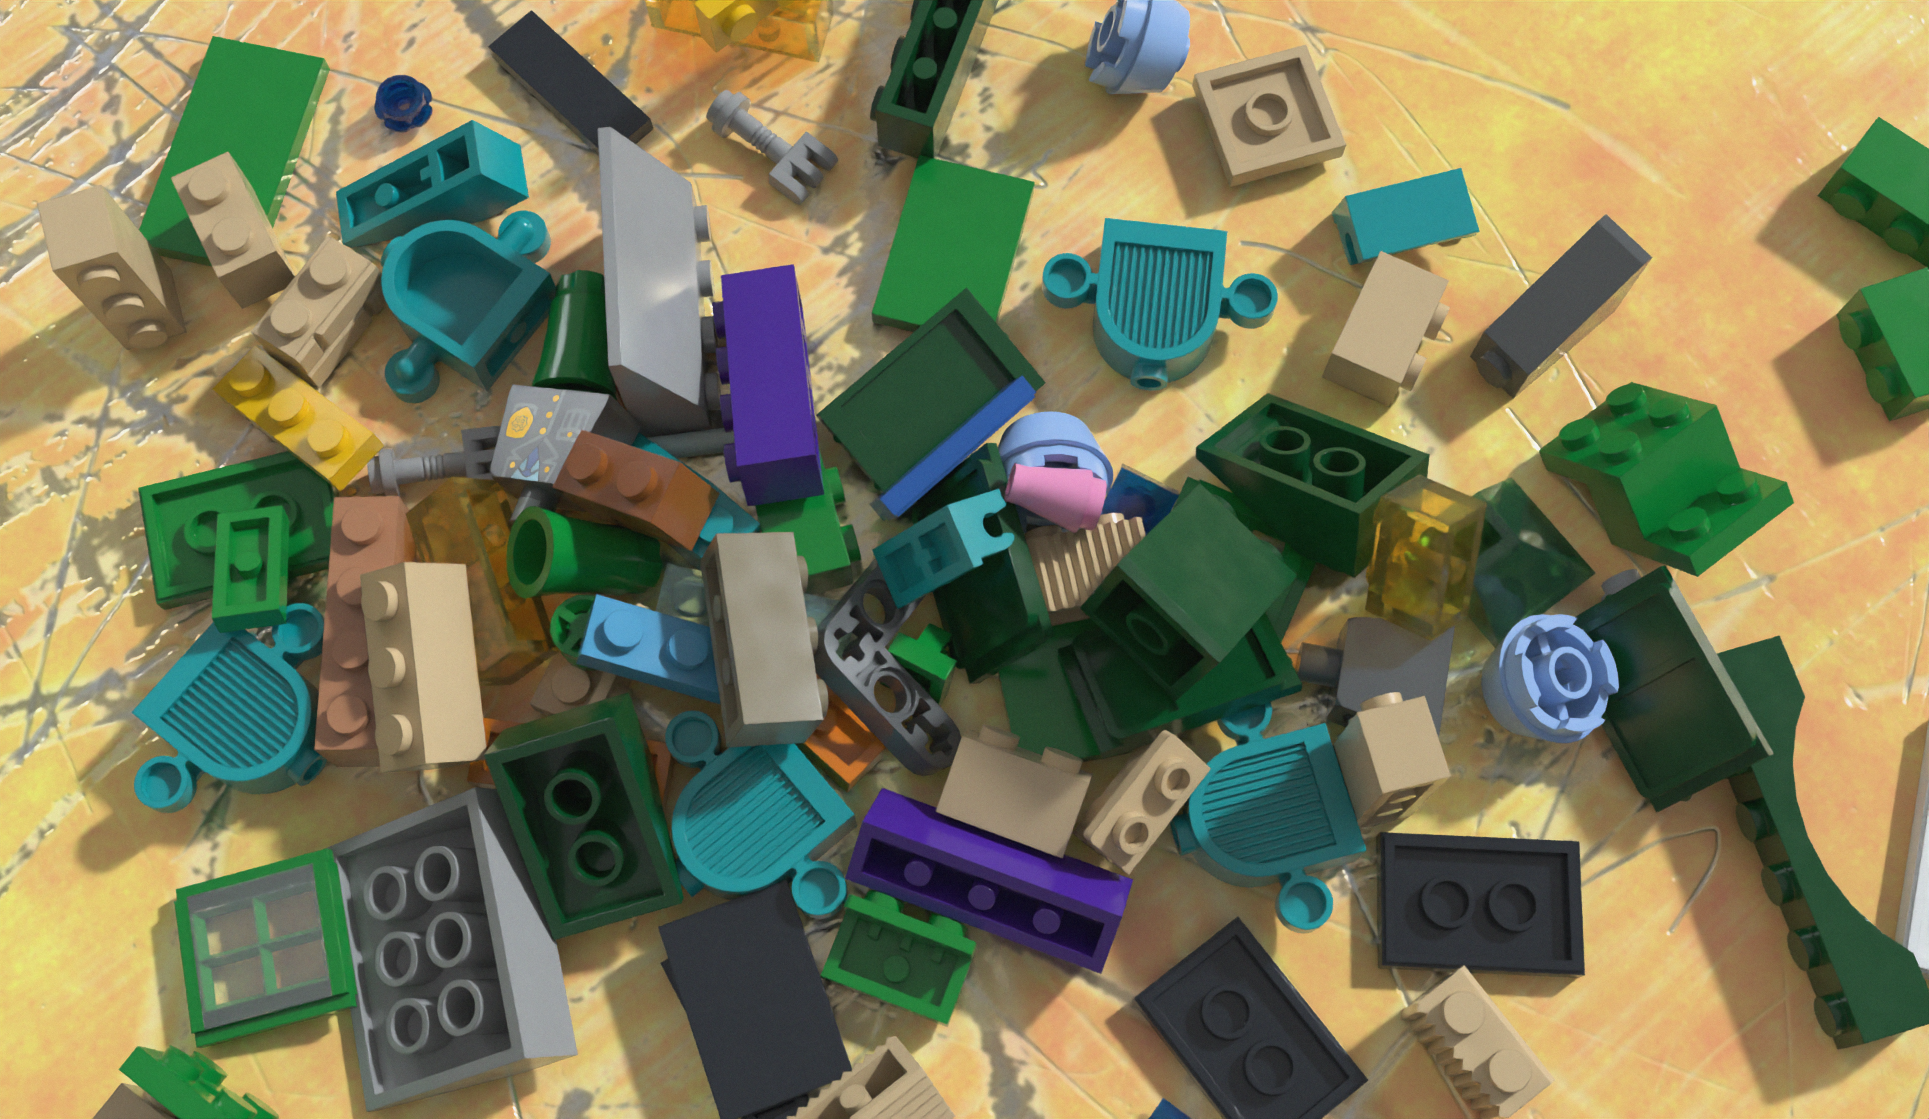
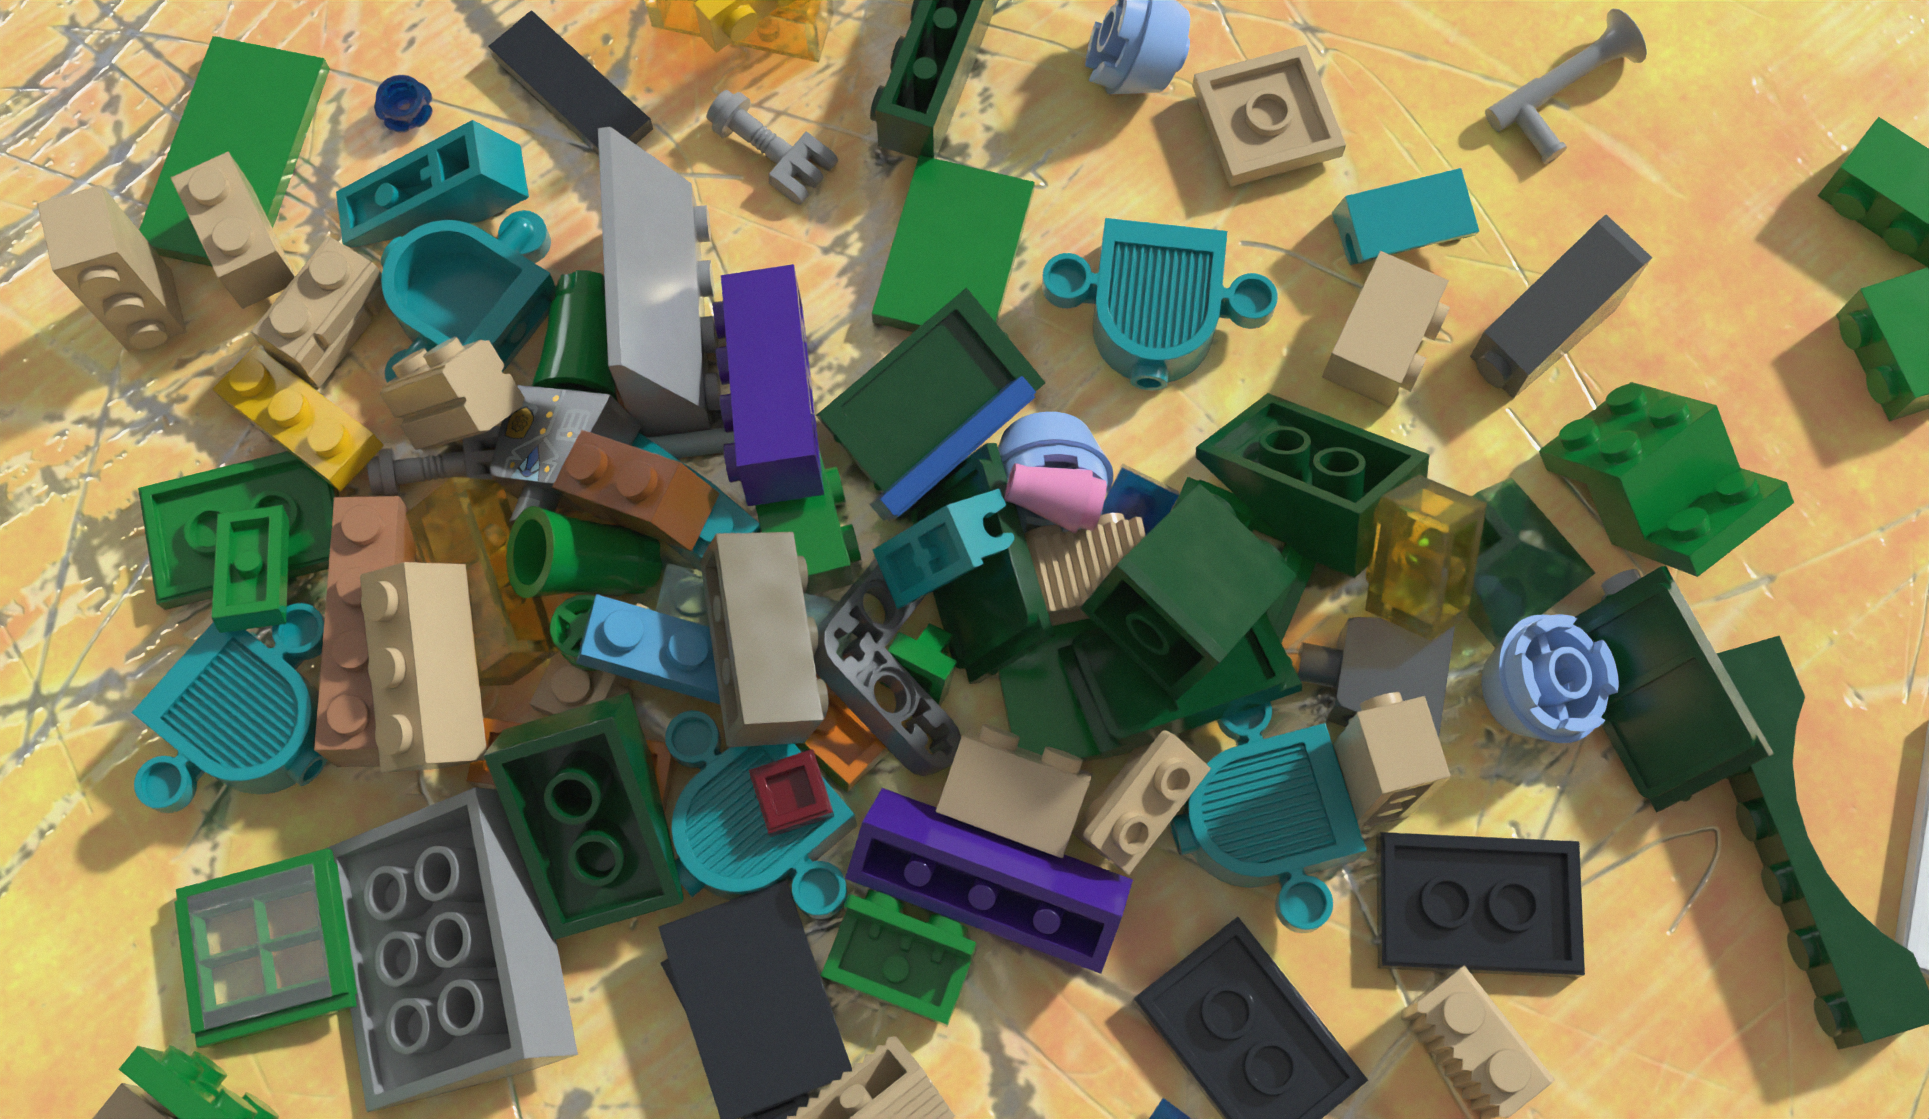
(450, 393): none -> tan brick
(791, 793): none -> dark red tile
(1619, 40): none -> light grey piece

